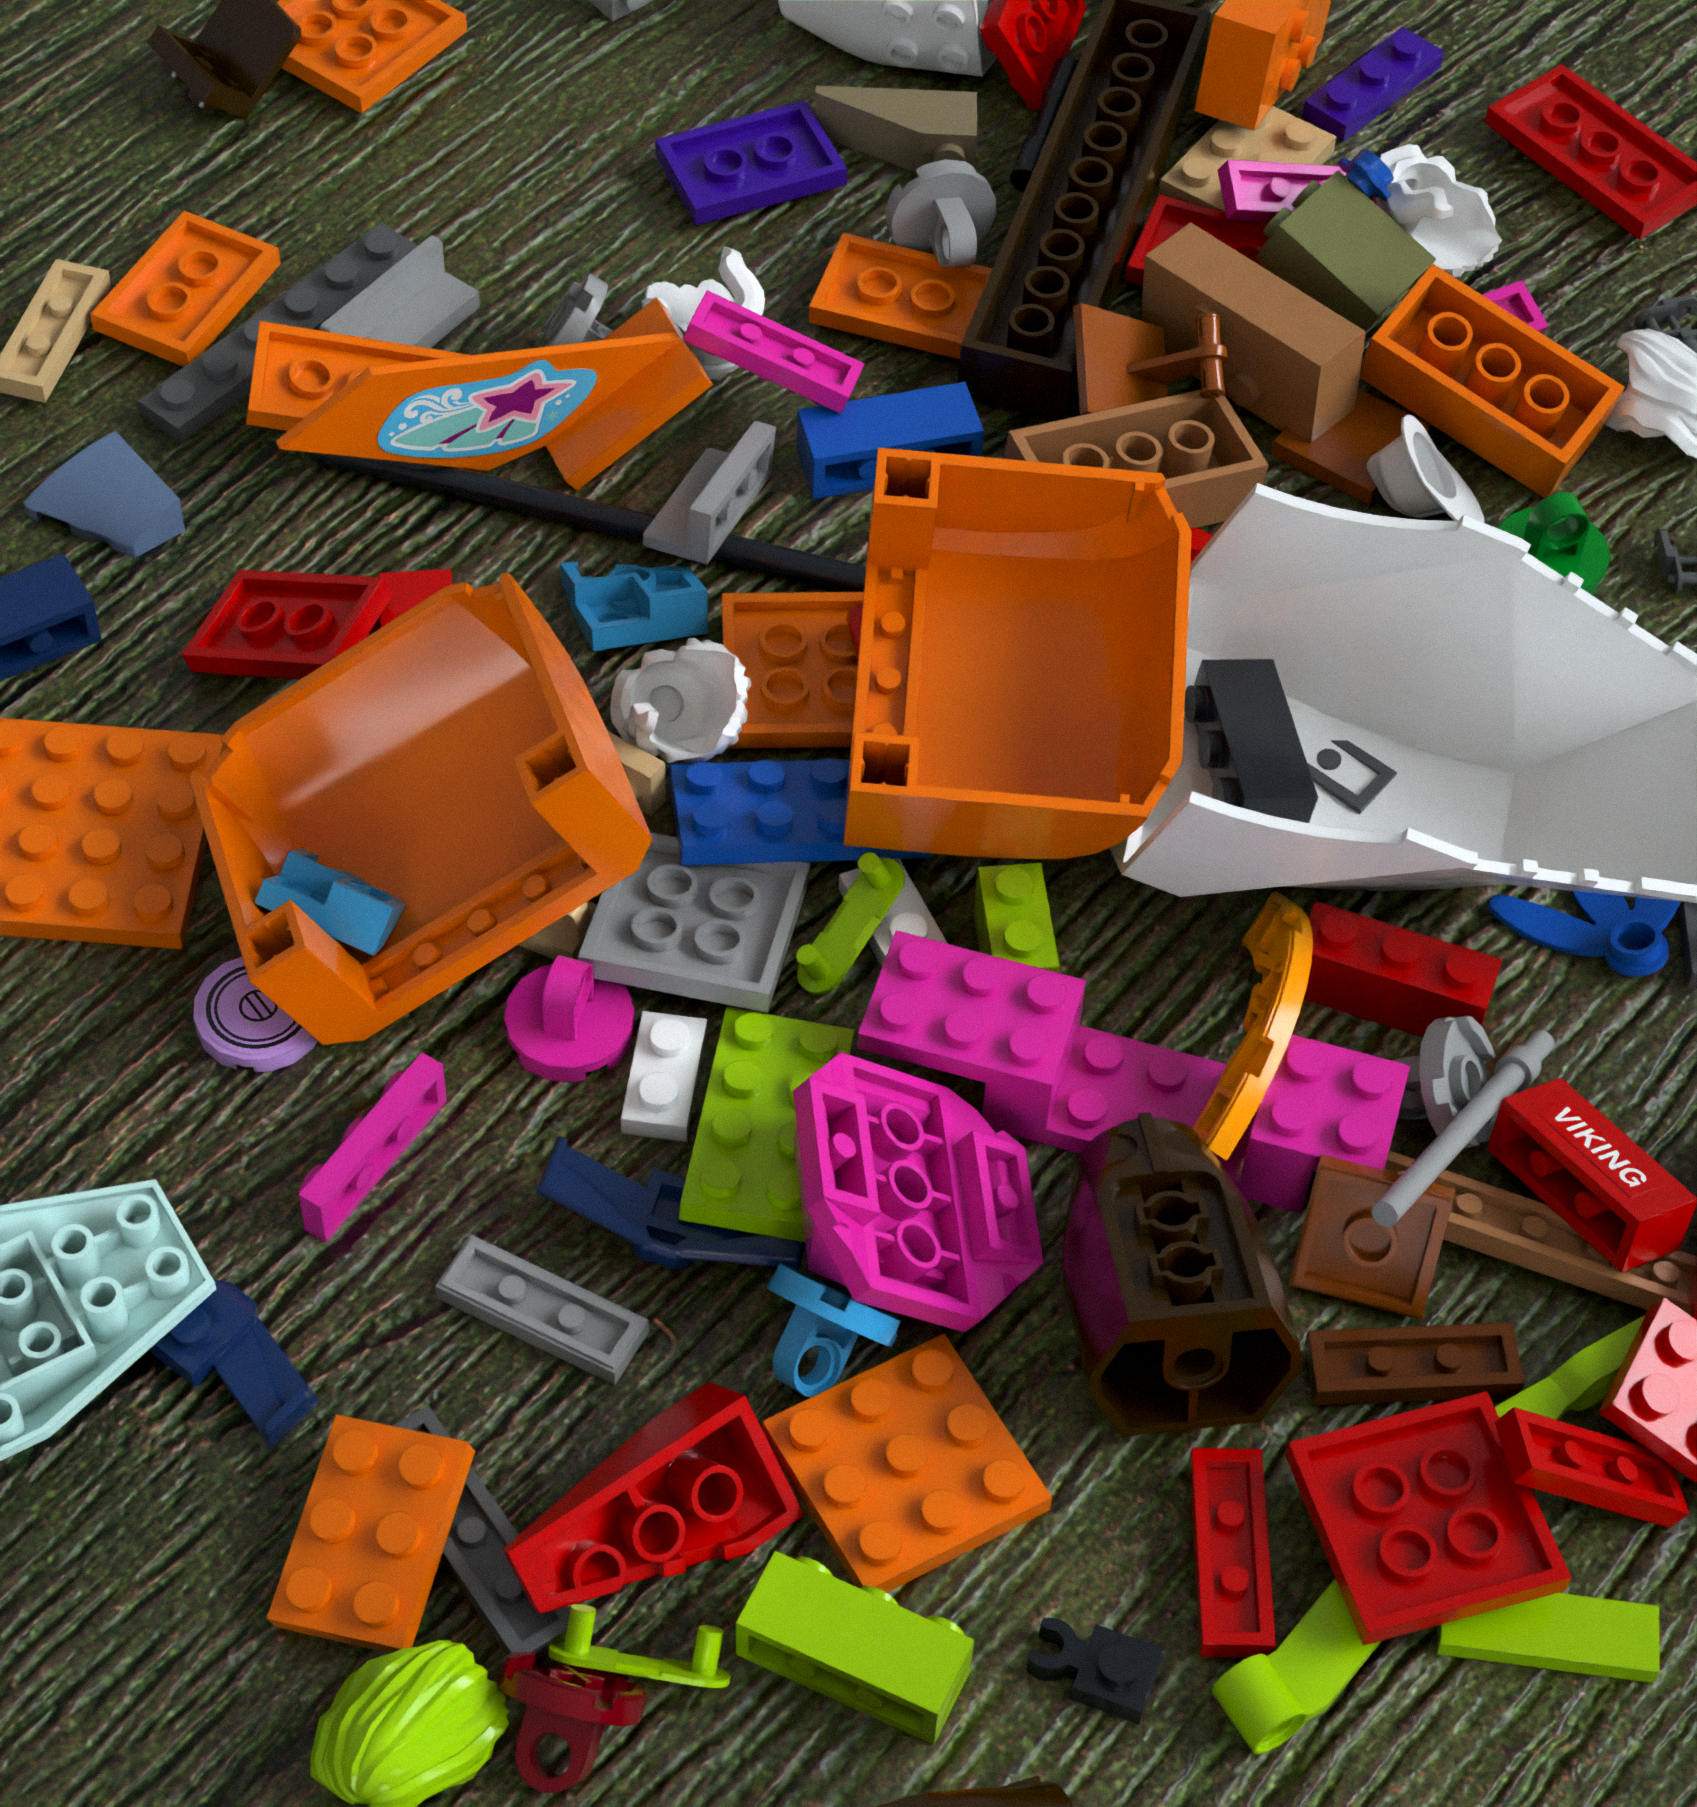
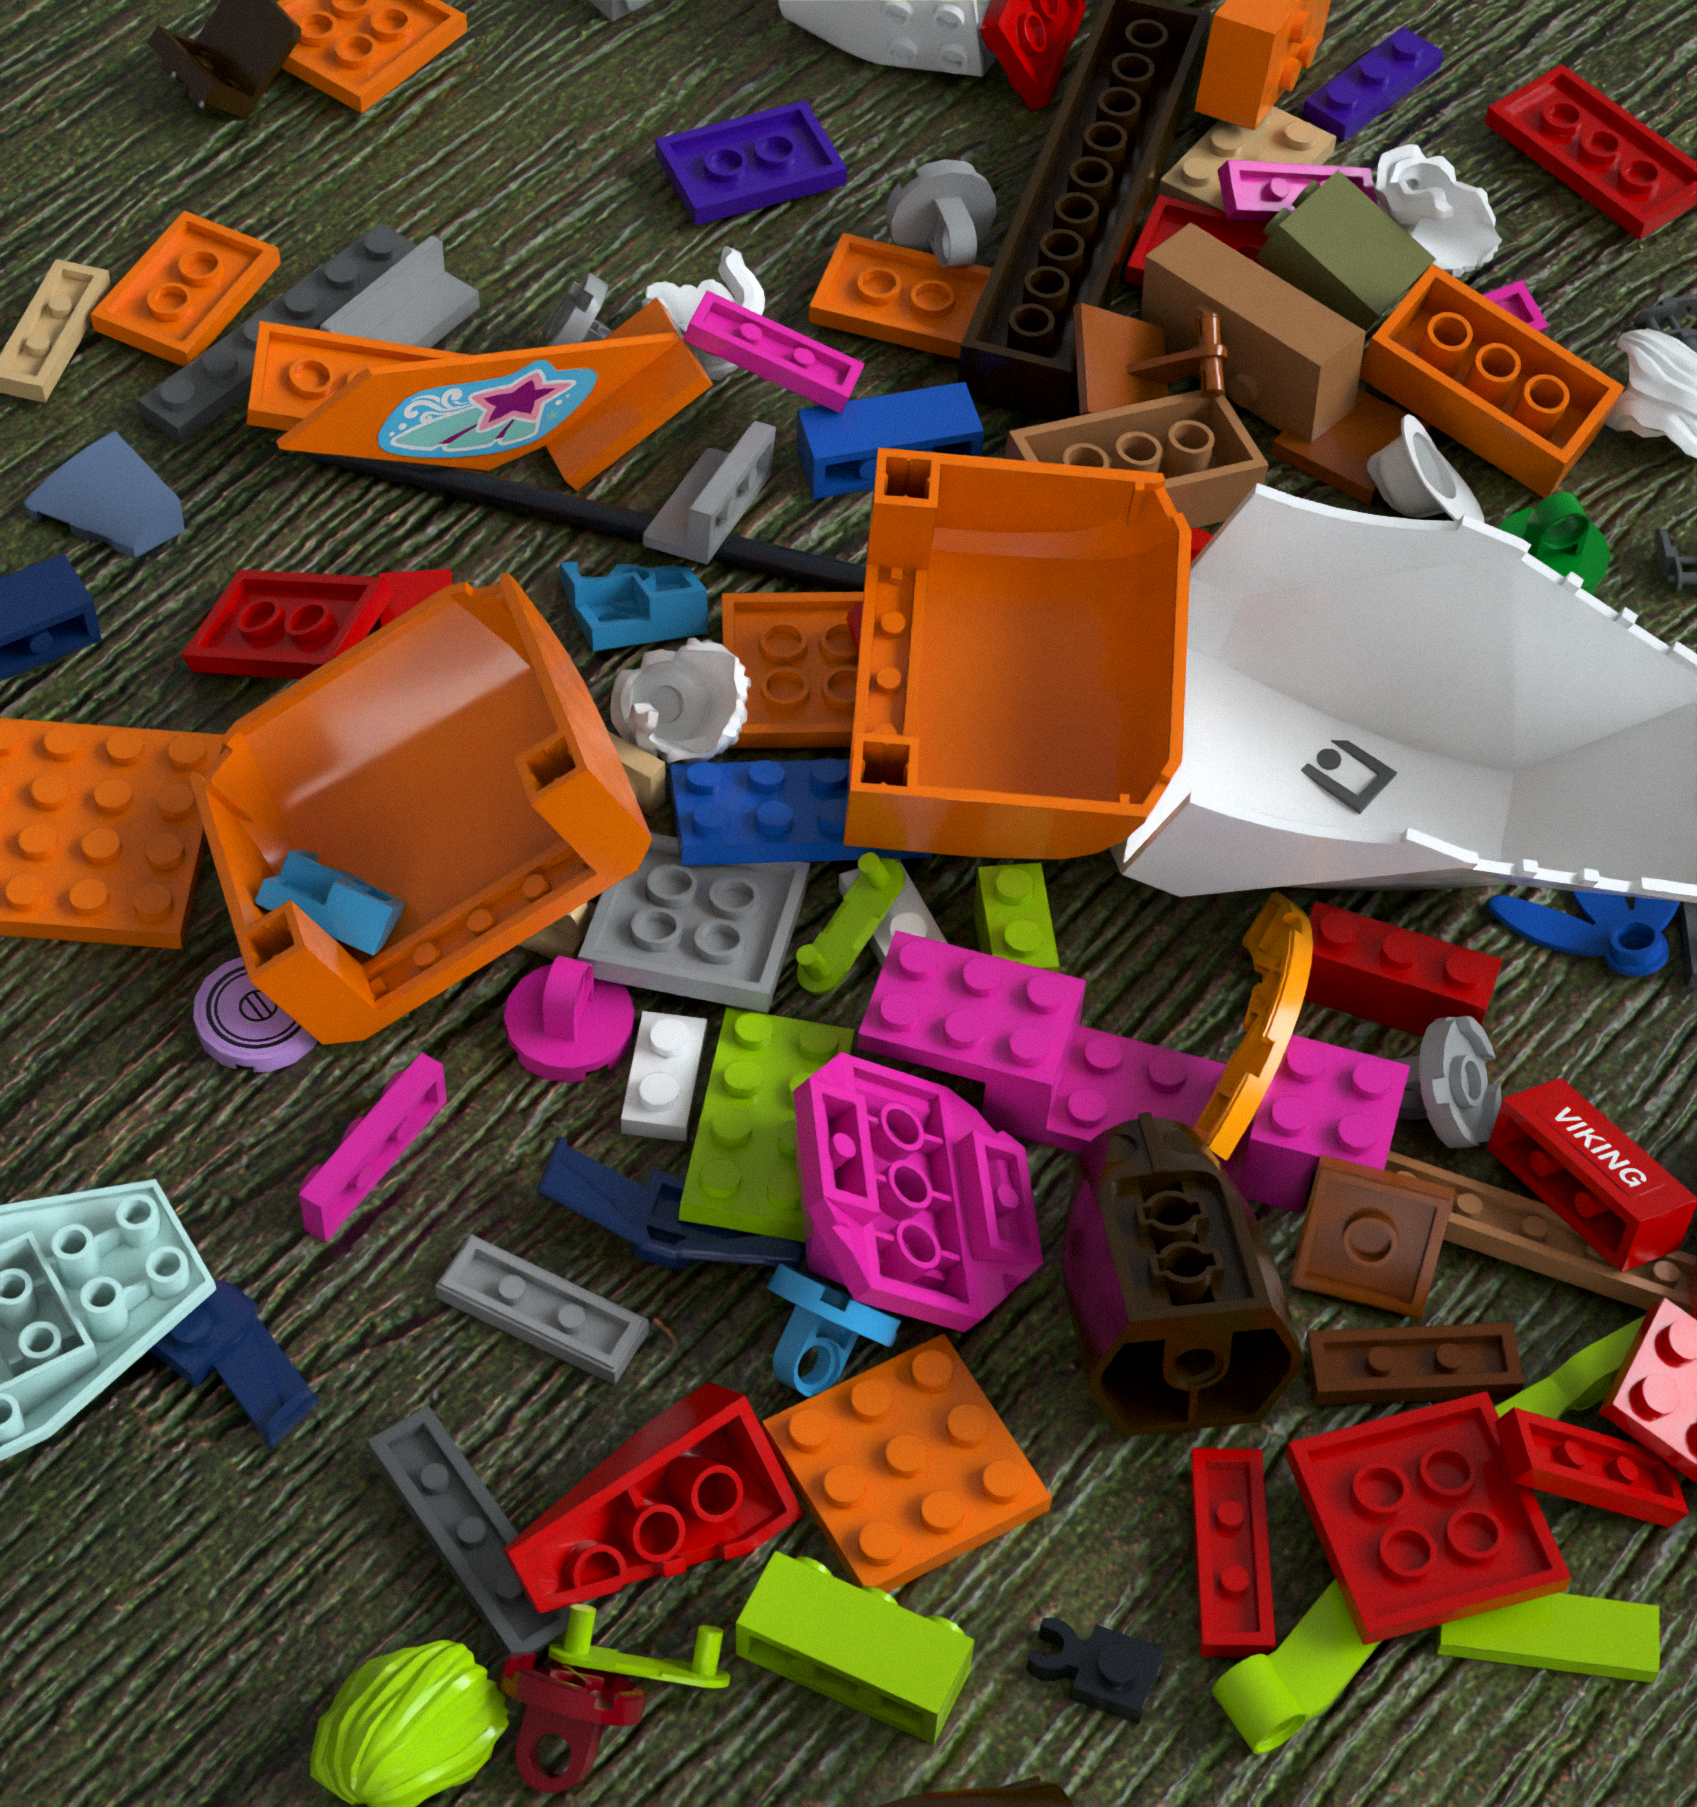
(371, 1535): orange plate -> none
(900, 124): dark tan slope -> none
(1051, 100): black piece -> none
(1250, 738): black brick -> none
(1368, 174): blue plate -> none
(1512, 1074): light grey bar -> none

